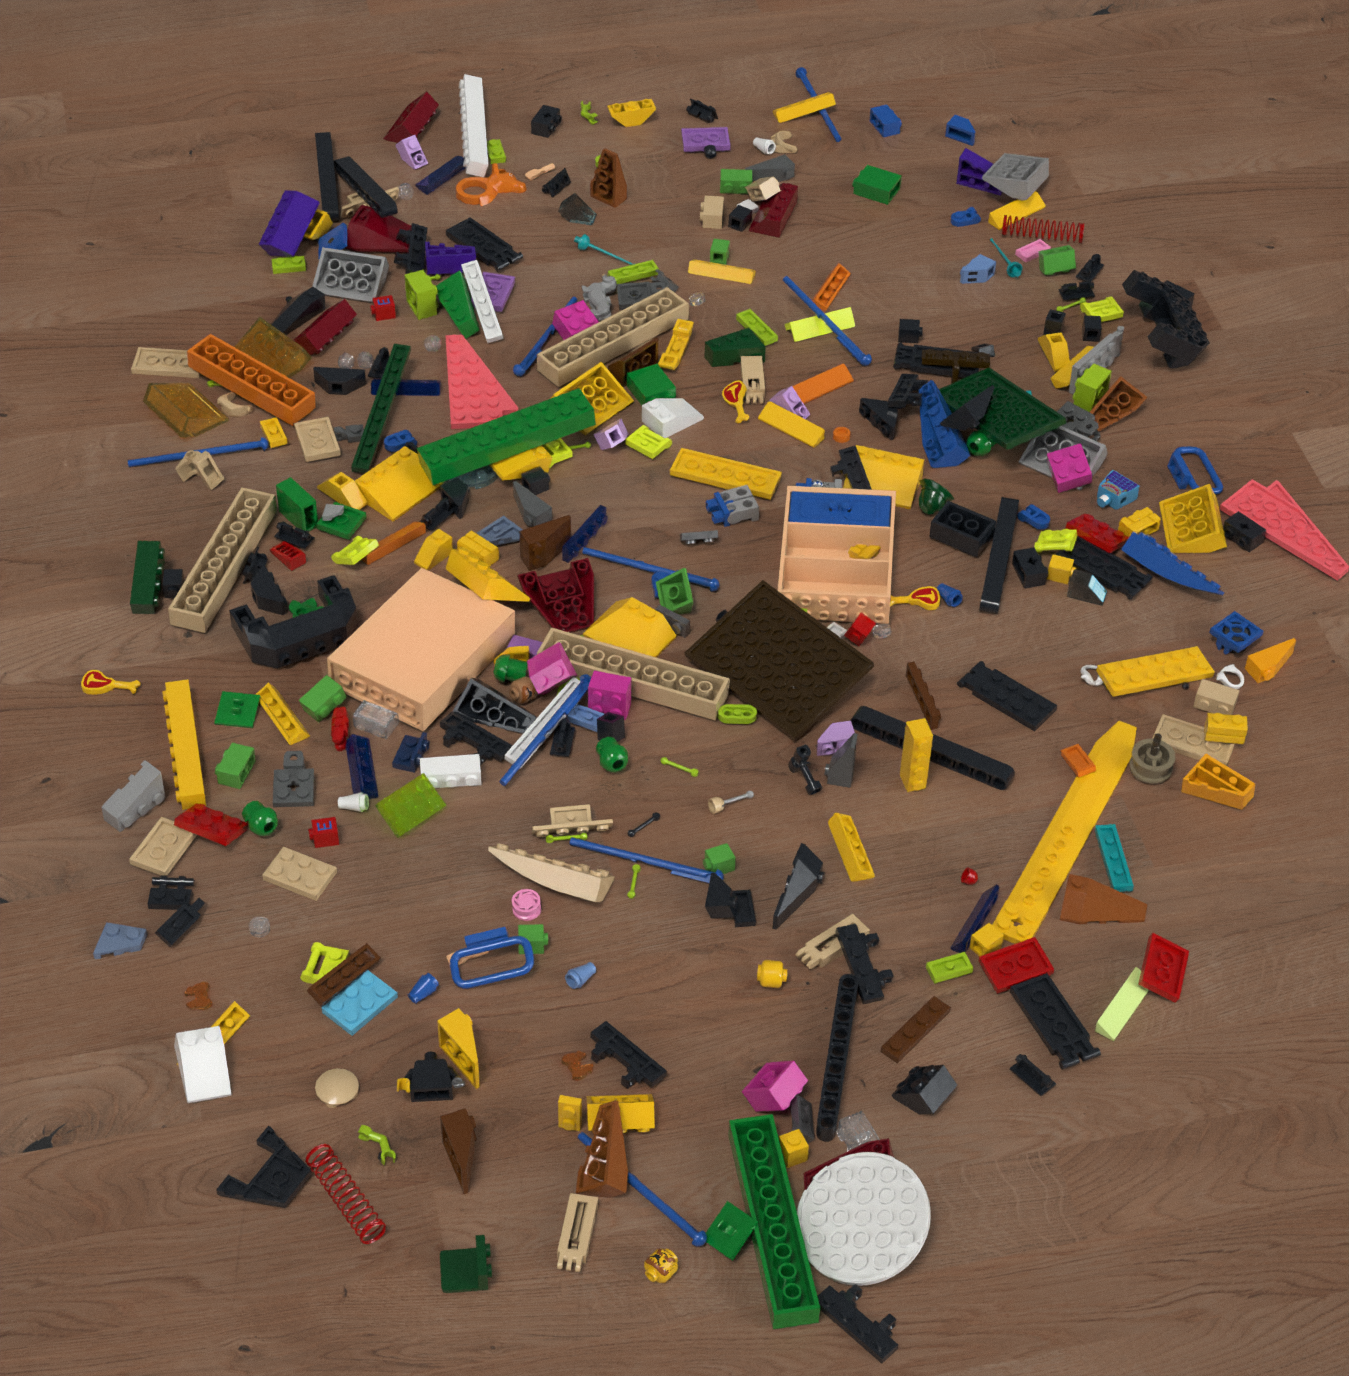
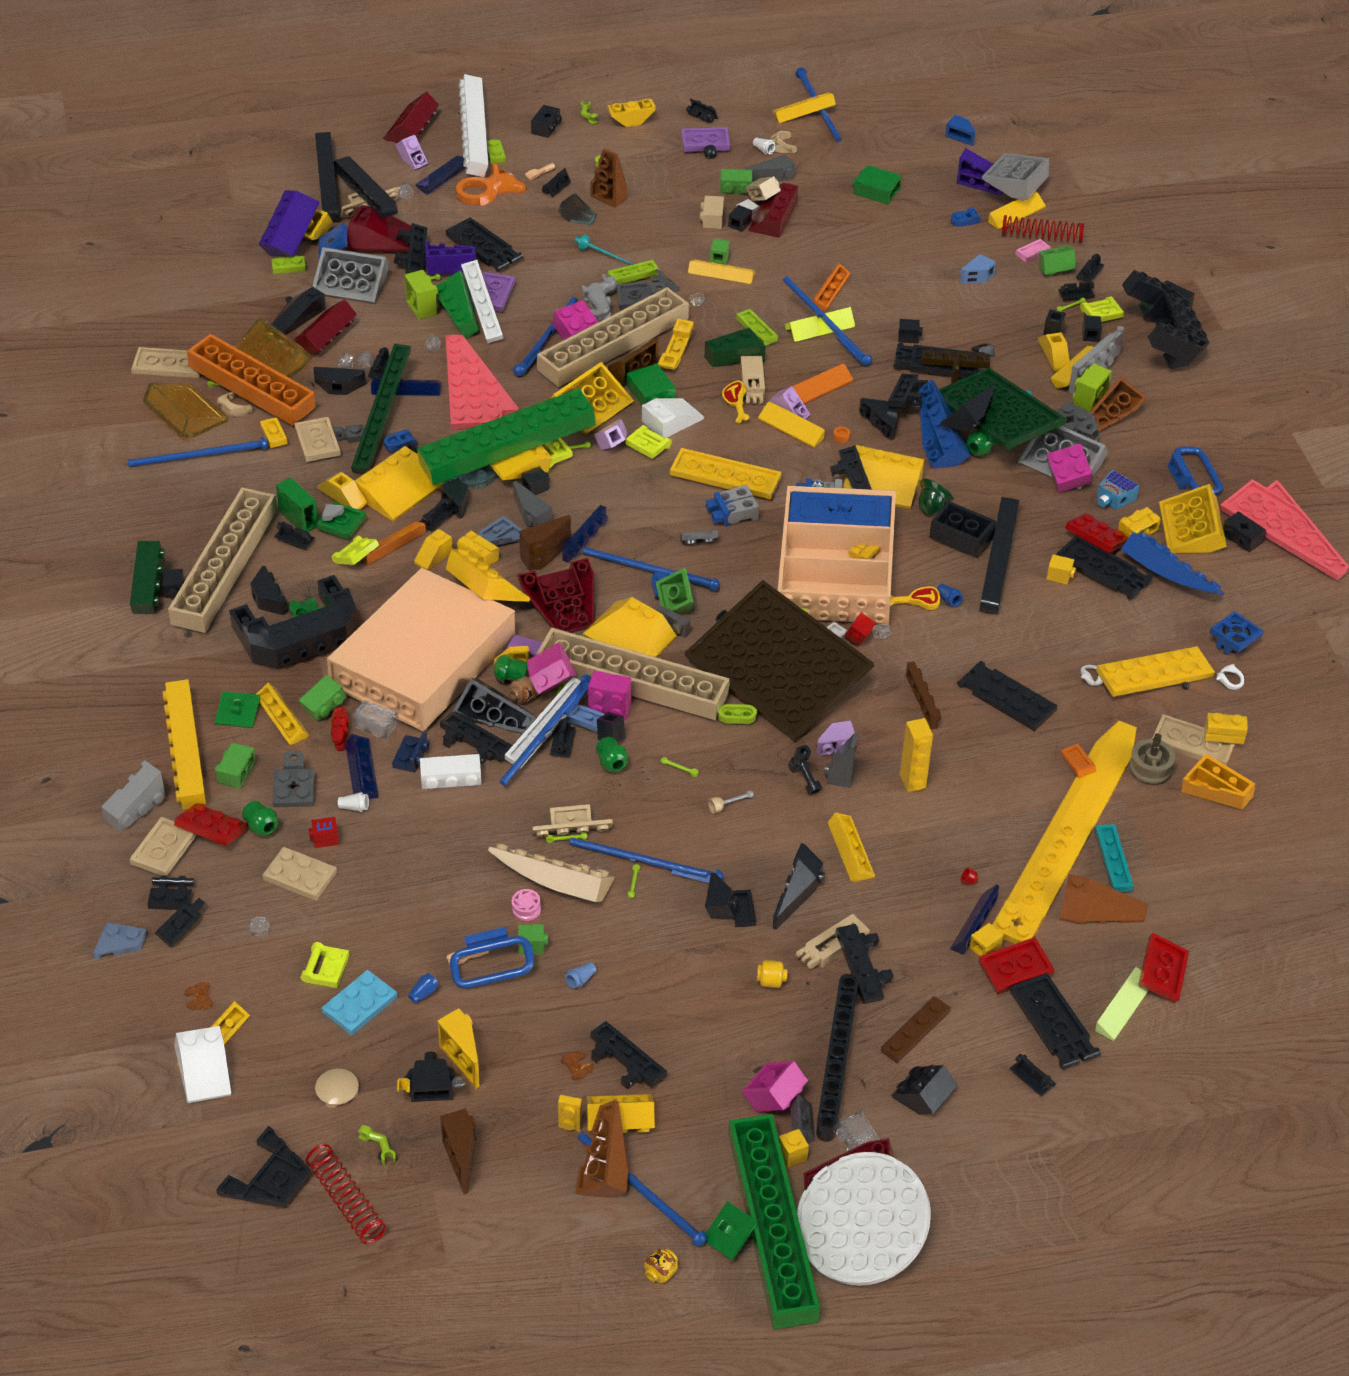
(96, 683): yellow piece -> none
(201, 465): tan tile -> none
(256, 561): black hinge -> none
(291, 558): red slope -> none
(343, 974): reddish brown plate -> none
(383, 308): red brick -> none
(410, 805): clear neon green plate -> none
(466, 1268): dark green bracket -> none
(577, 1228): tan hinge -> none
(655, 817): black hinge -> none
(719, 858): bright green brick -> none
(870, 1335): black hinge -> none
(885, 120): blue brick -> none
(942, 751): black beam -> none
(949, 967): lime plate -> none
(1013, 269): teal sword -> none
(1029, 567): black brick -> none
(1034, 517): blue plate -> none
(1056, 540): neon yellow plate -> none
(1086, 588): clear smoke slope -> none
(1216, 698): tan brick -> none
(1267, 662): light orange slope -> none

